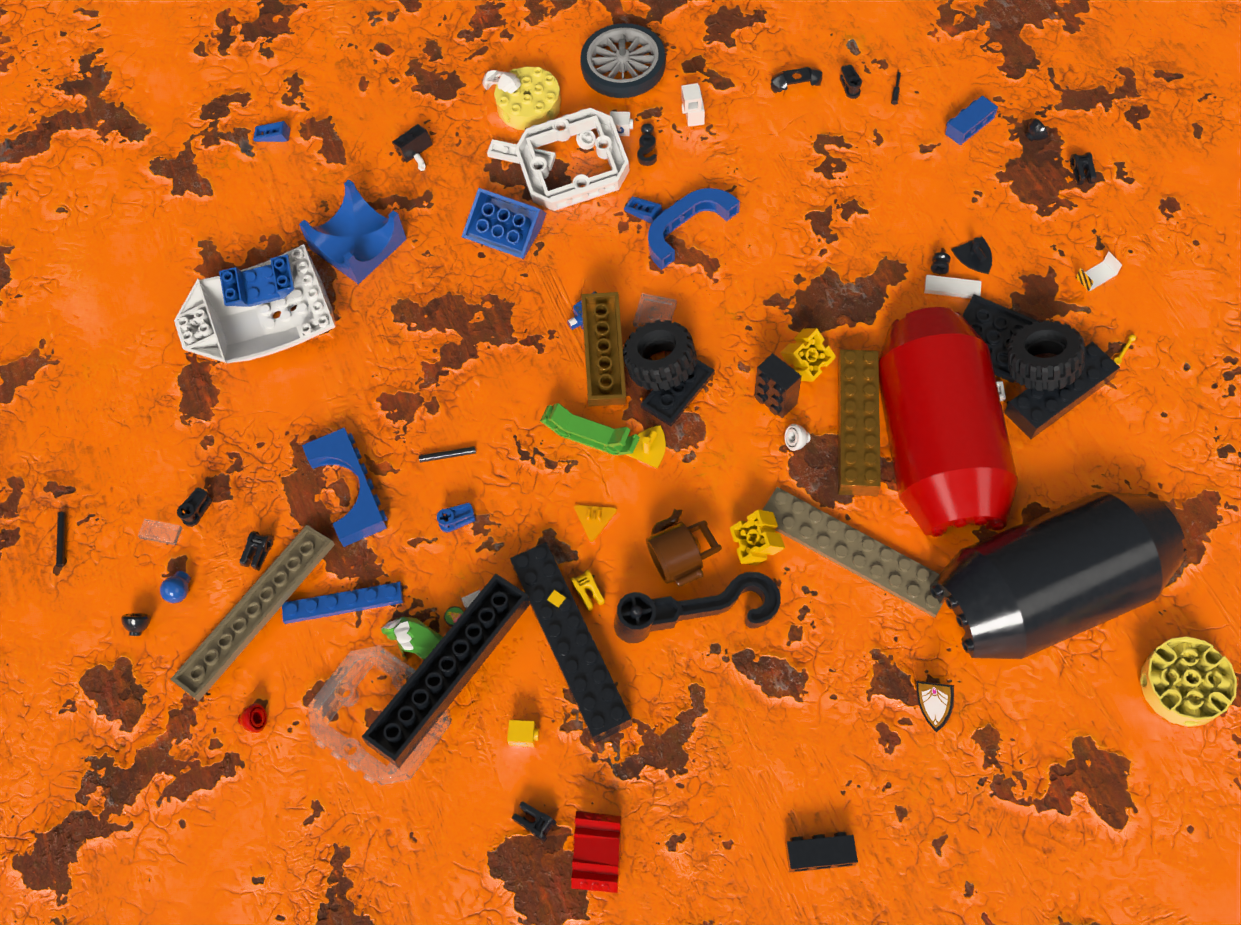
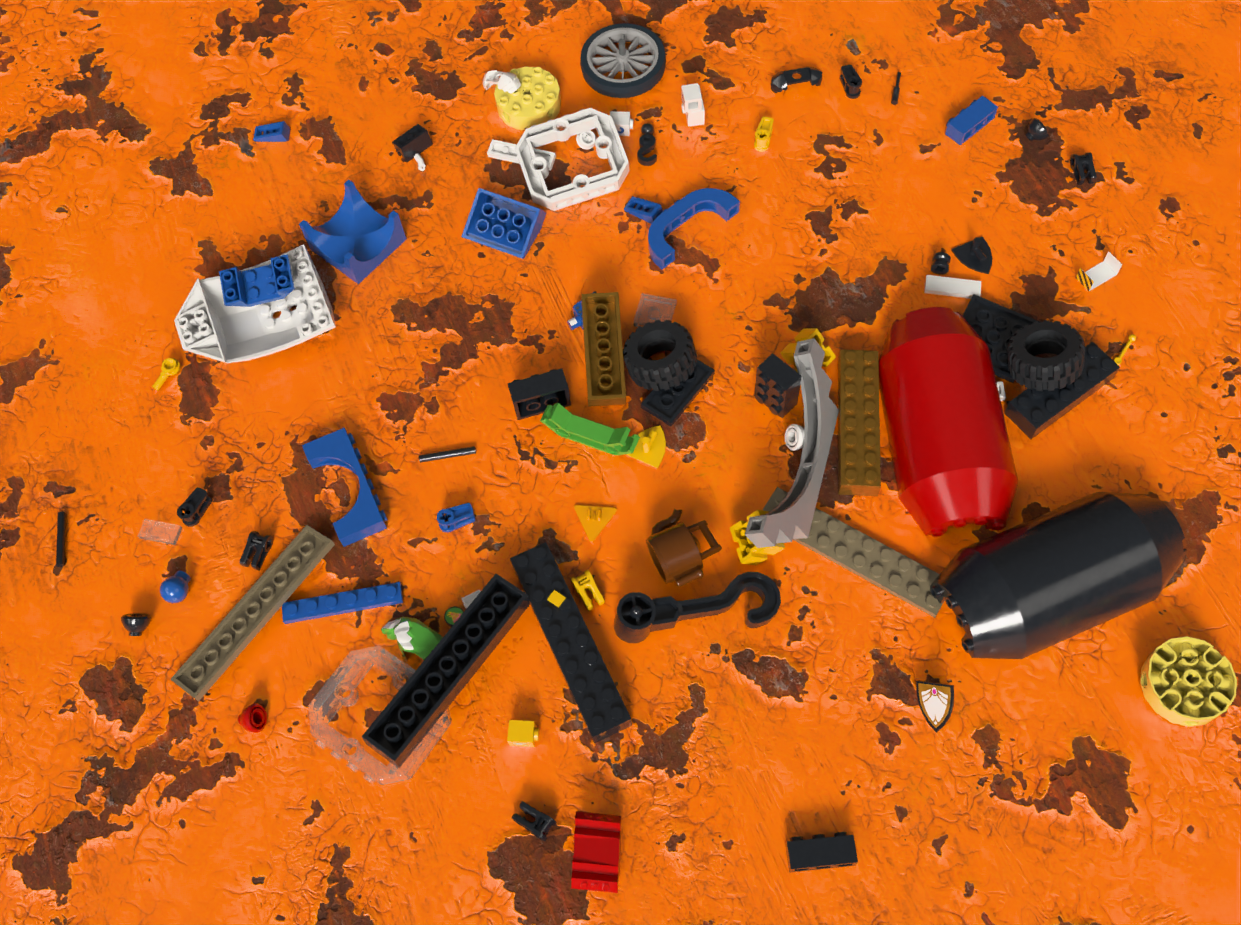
(169, 367): none -> yellow plate
(535, 393): none -> black brick
(763, 134): none -> yellow piece
(795, 513): none -> light grey arch

